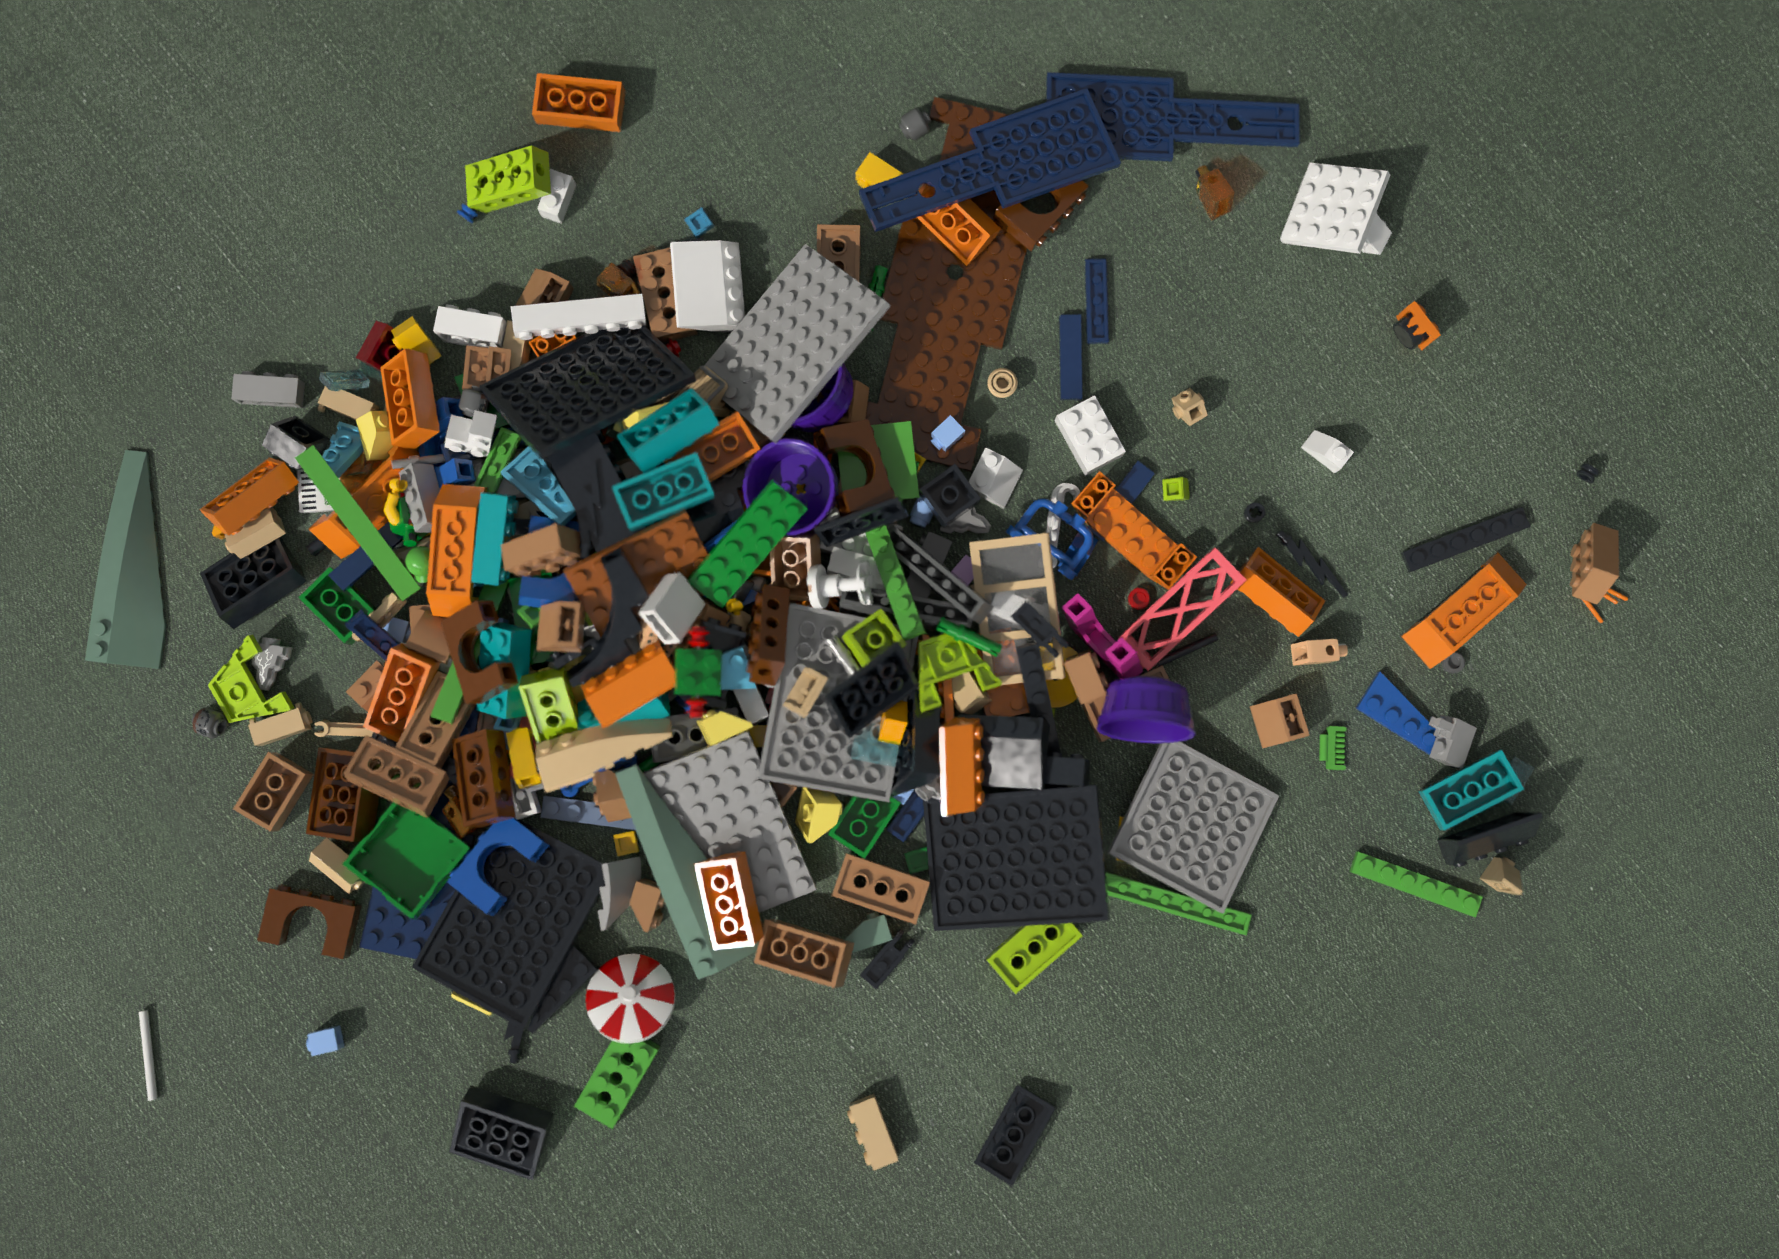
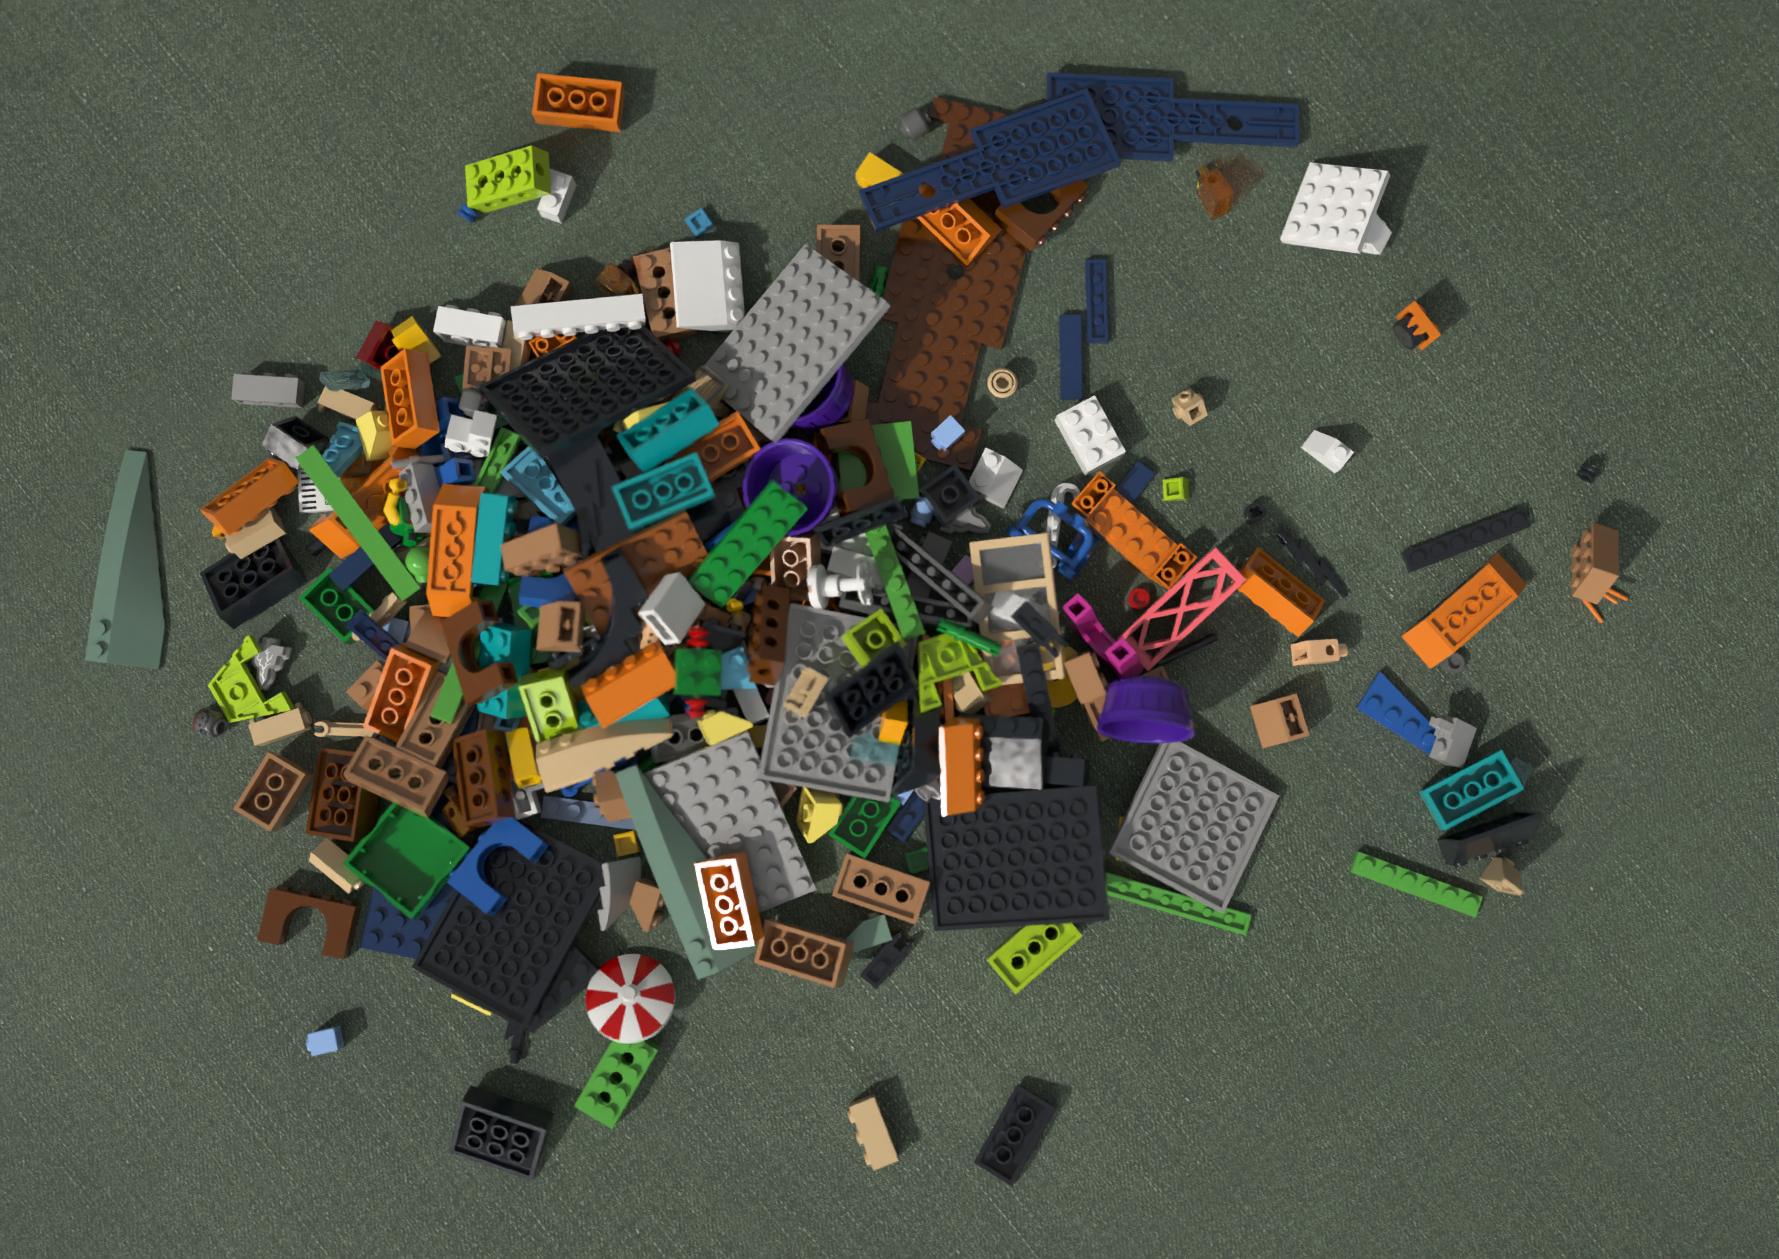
(148, 1055): white bar -> none
(842, 655): light grey pin -> none
(1328, 747): bright green piece -> none

